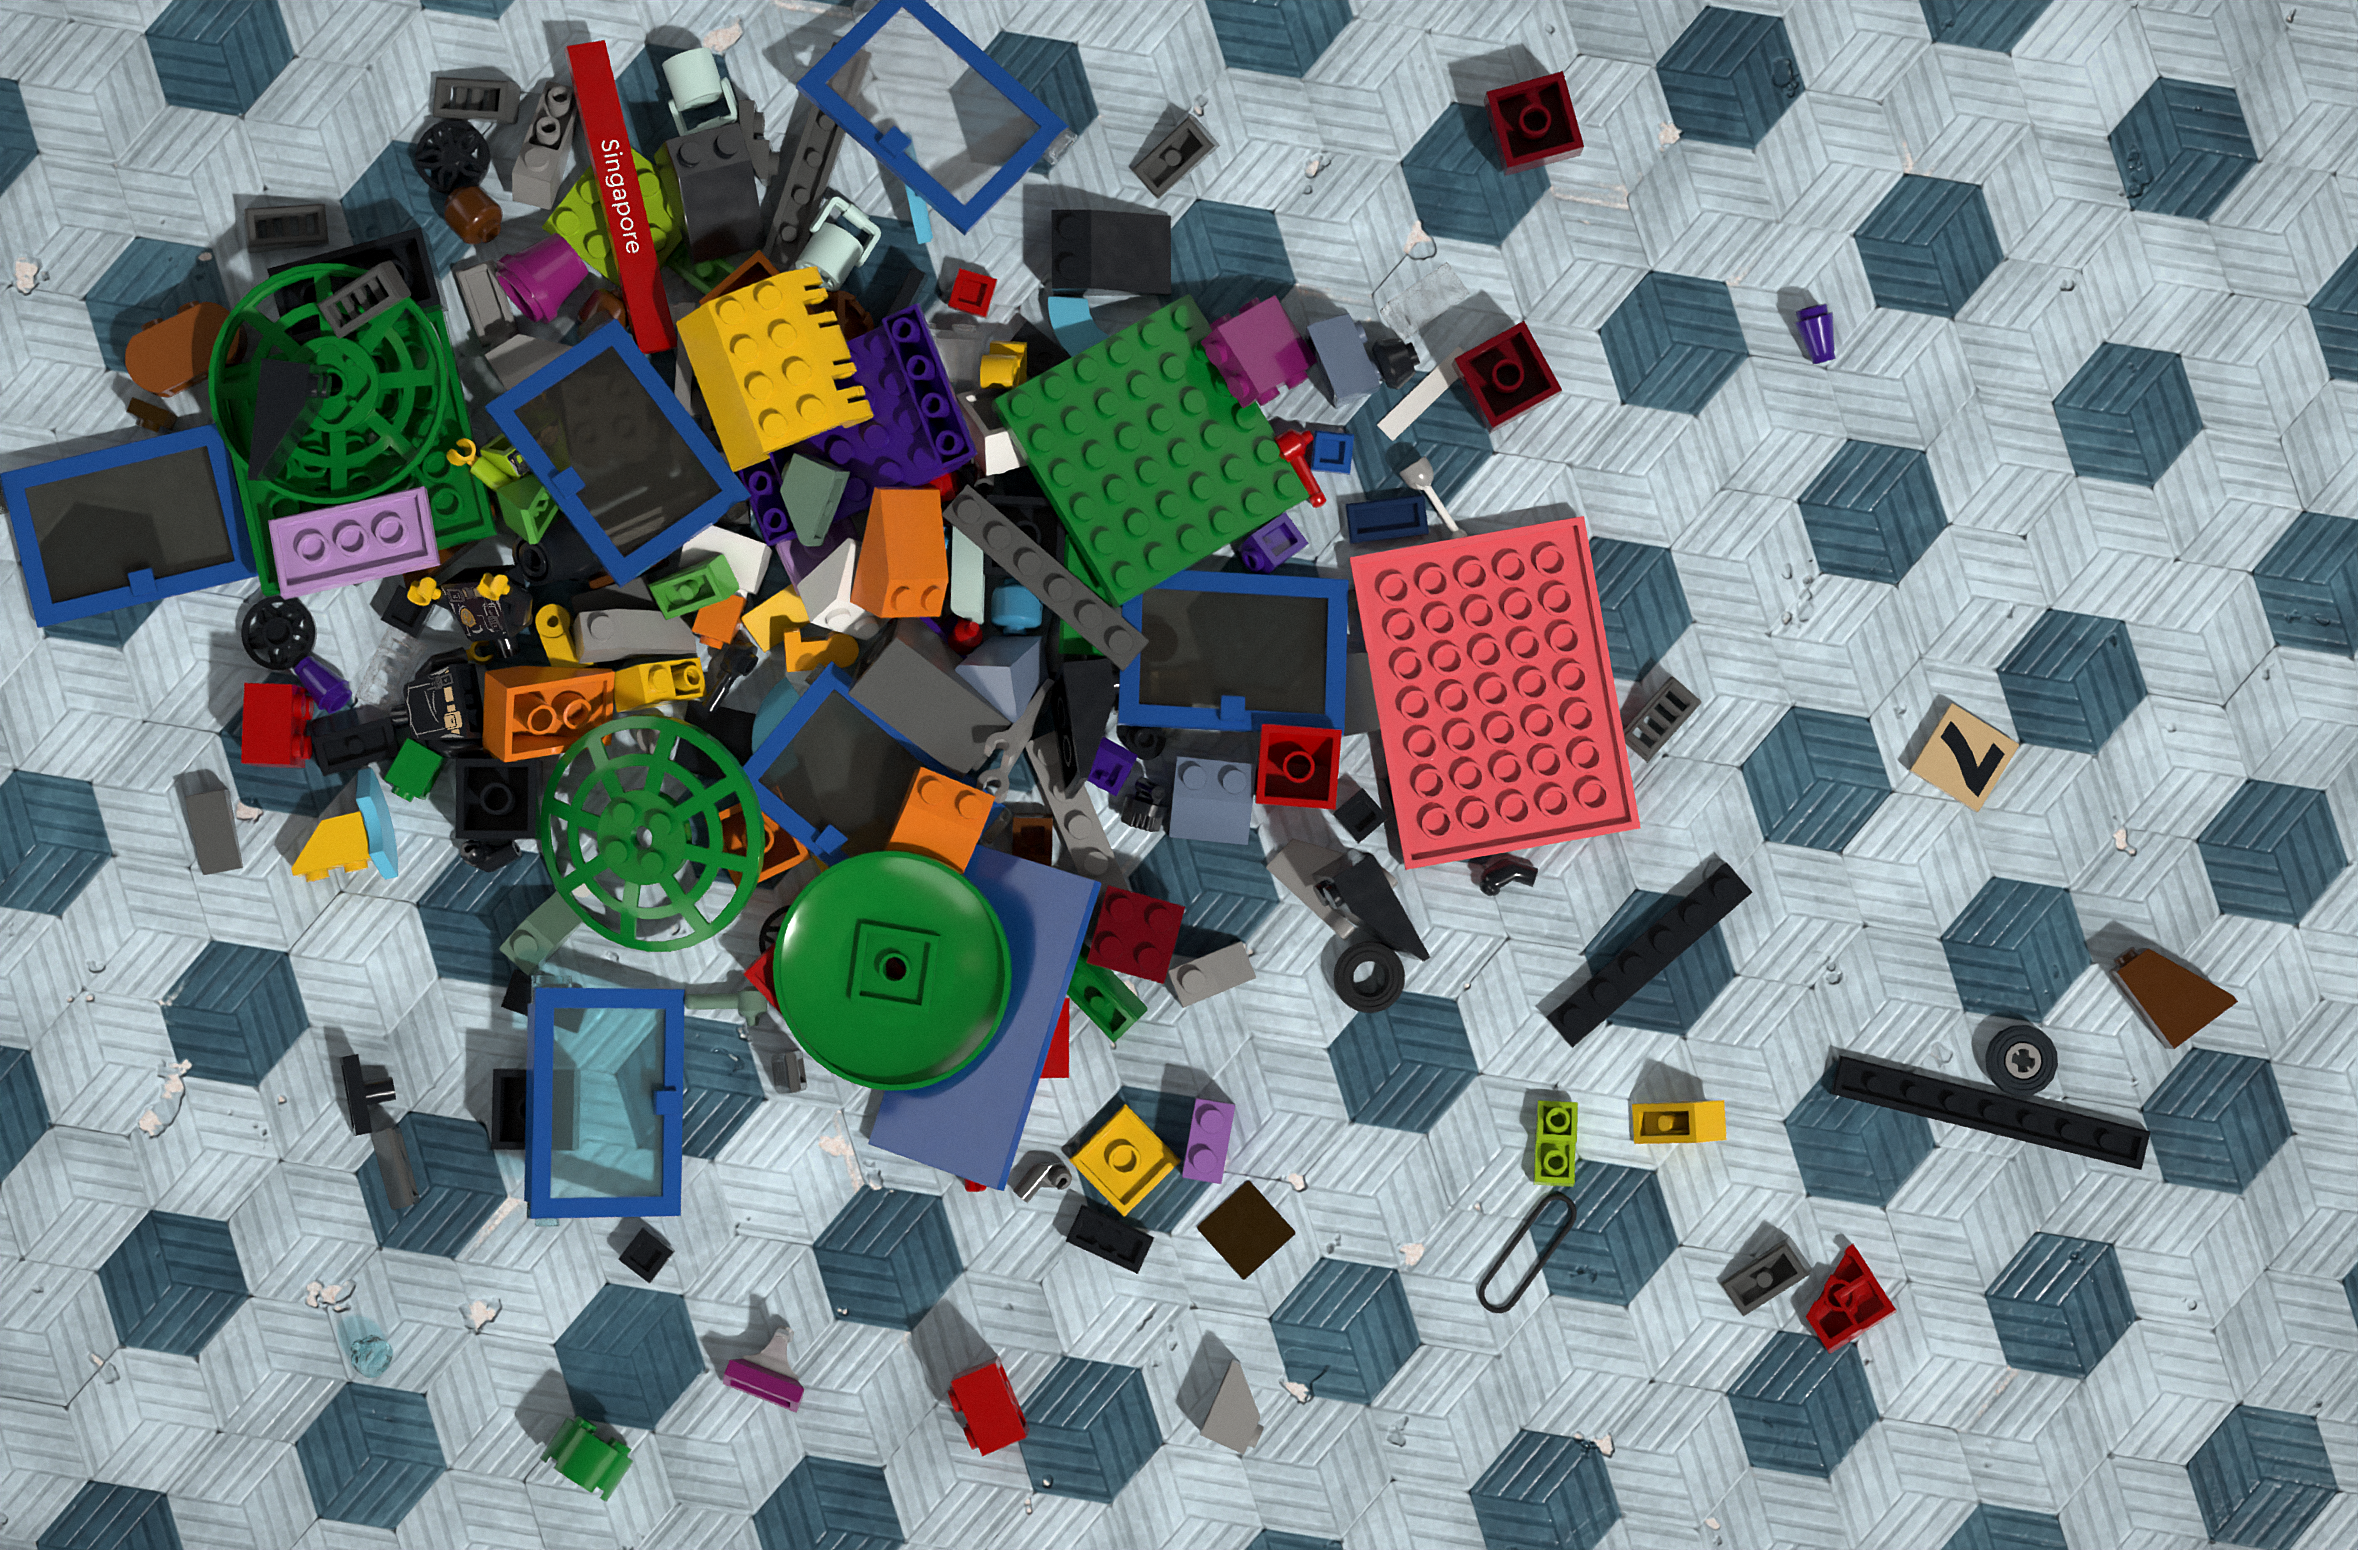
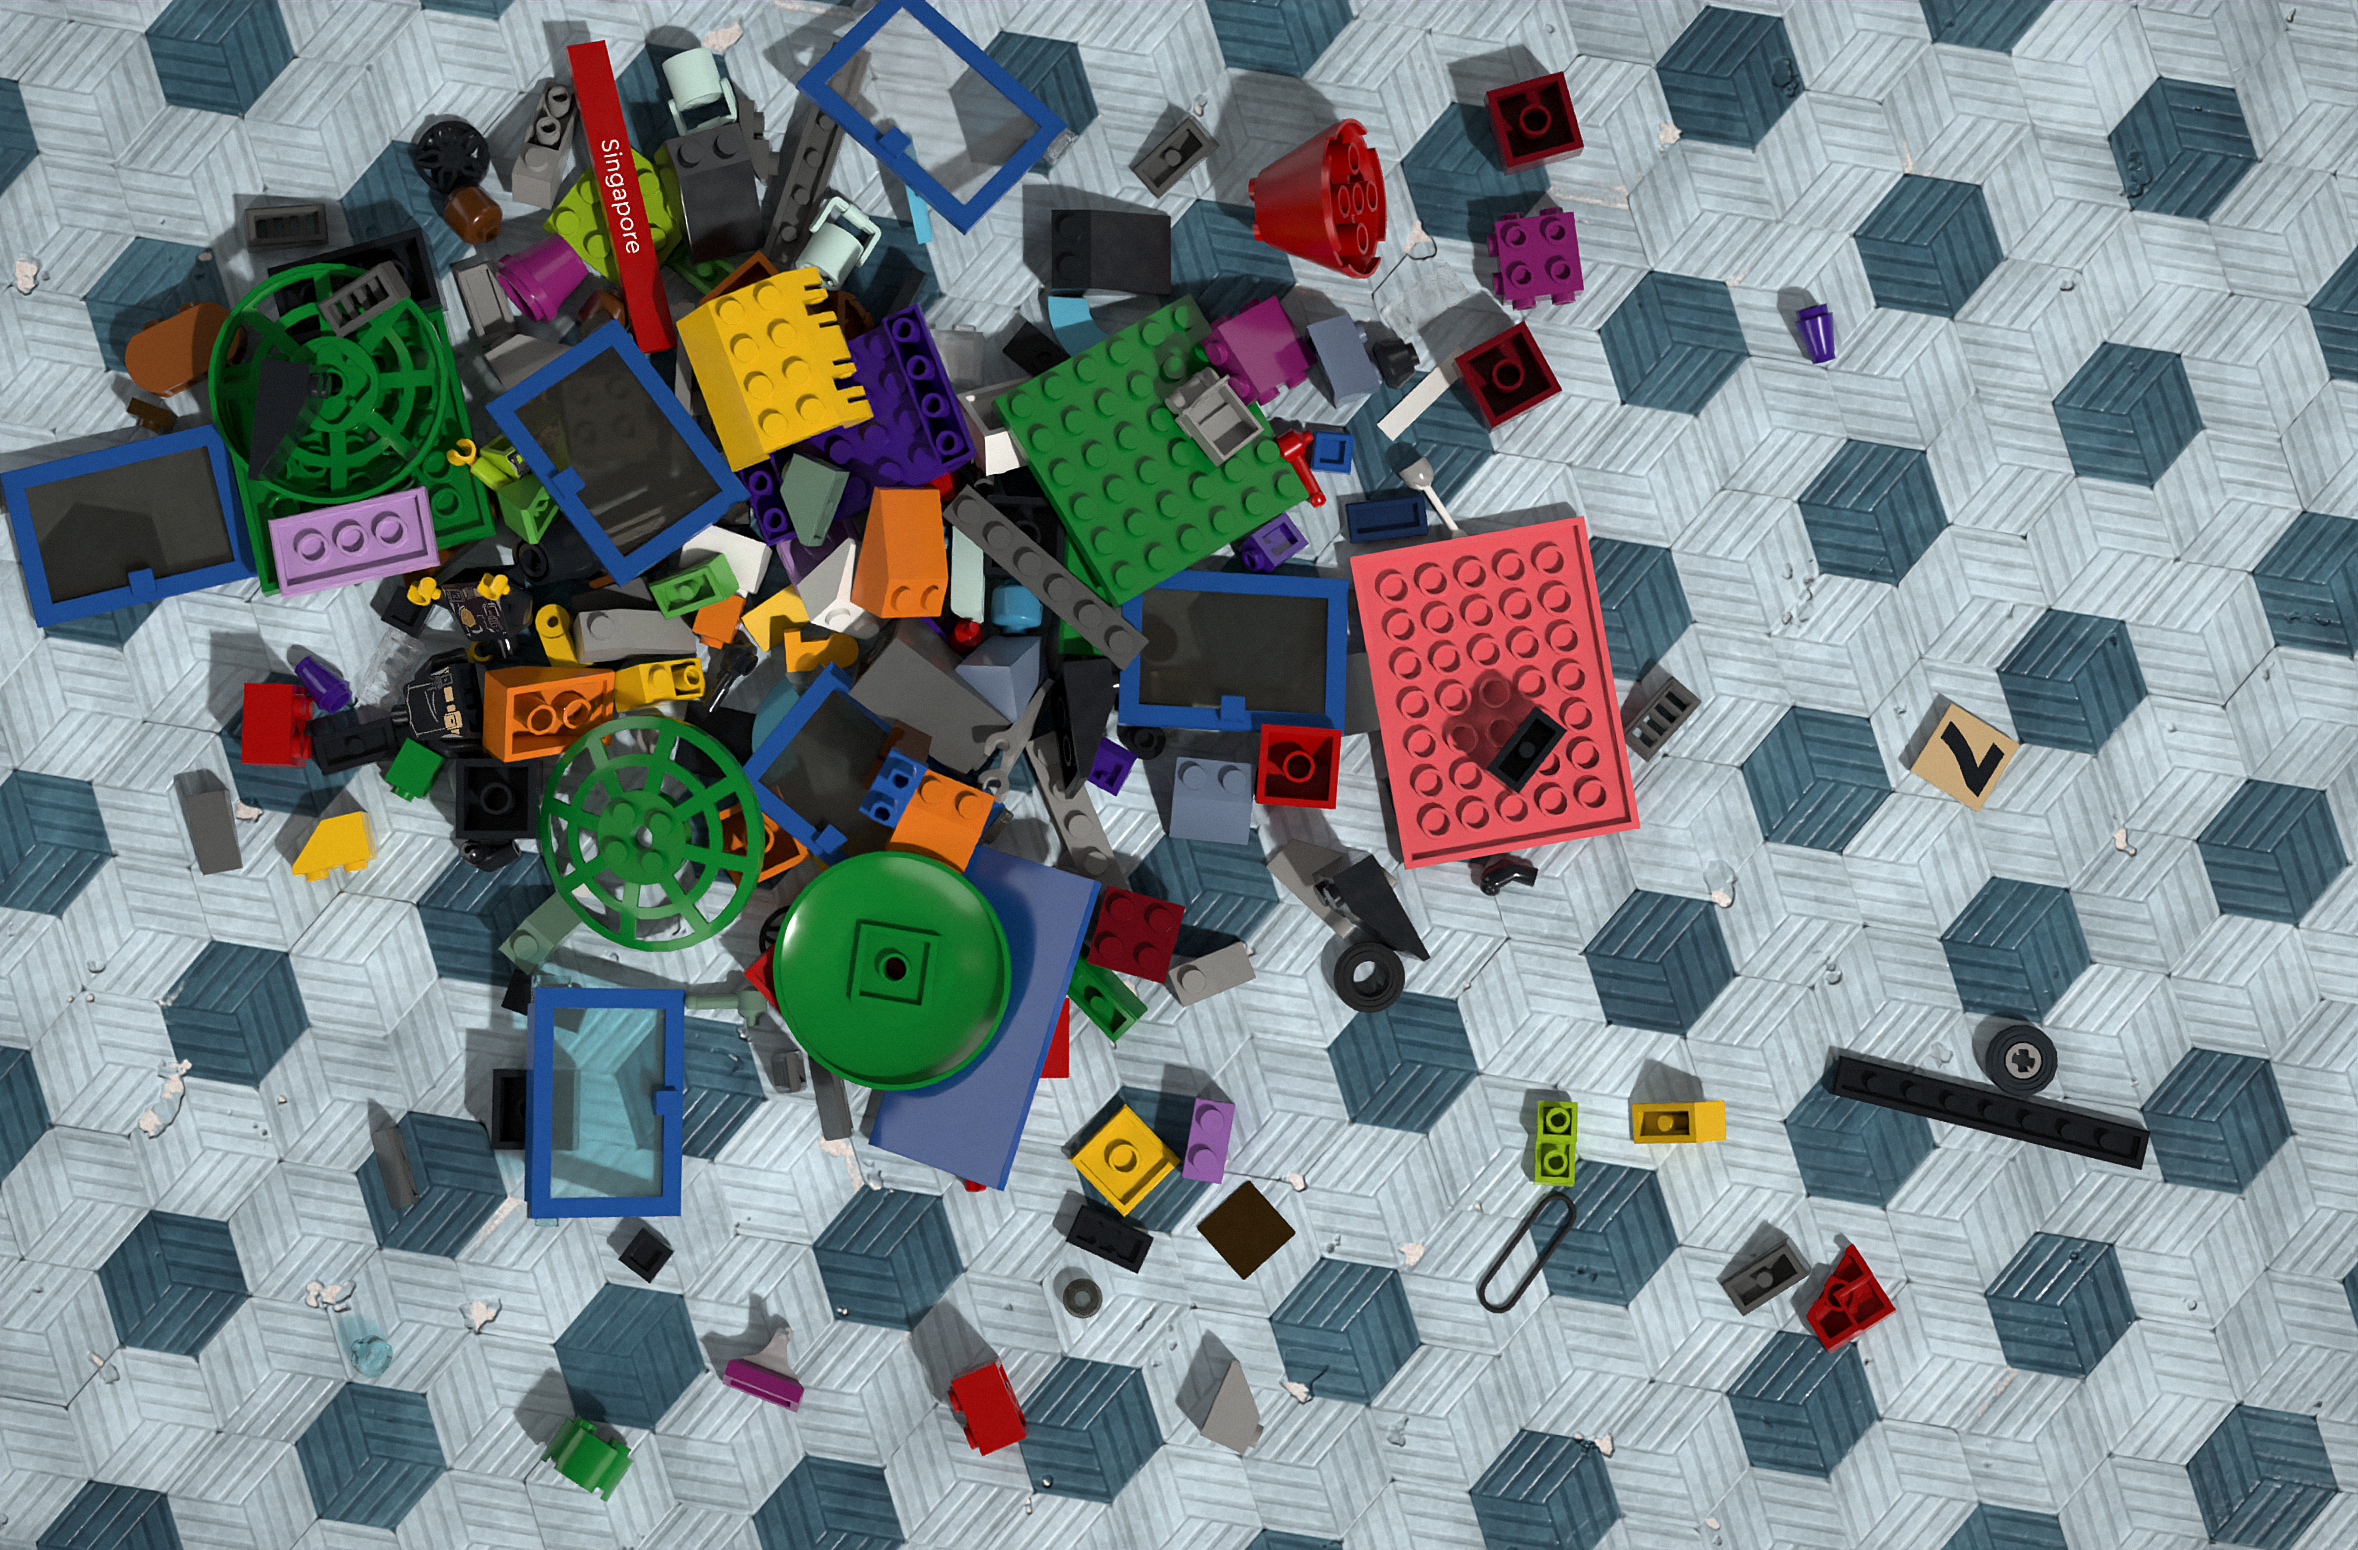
(278, 633): black wheel -> none
(362, 1094): black tile -> none
(377, 823): medium azure tile -> none
(501, 102): dark grey slope -> none
(832, 1103): none -> dark grey slope
(895, 773): none -> blue hips
(972, 293): red plate -> none
(1004, 365): yellow leg -> none
(1033, 837): reddish brown slope -> none
(1043, 1175): dark grey arm -> none
(1088, 1286): none -> clear smoke plate
(1145, 808): black piece -> none
(1213, 415): none -> light grey piece
(1325, 201): none -> red cone
(1360, 815): black plate -> none
(1525, 751): none -> black brick
(1536, 259): none -> magenta brick
(1648, 954): black plate -> none
(2168, 996): reddish brown slope -> none

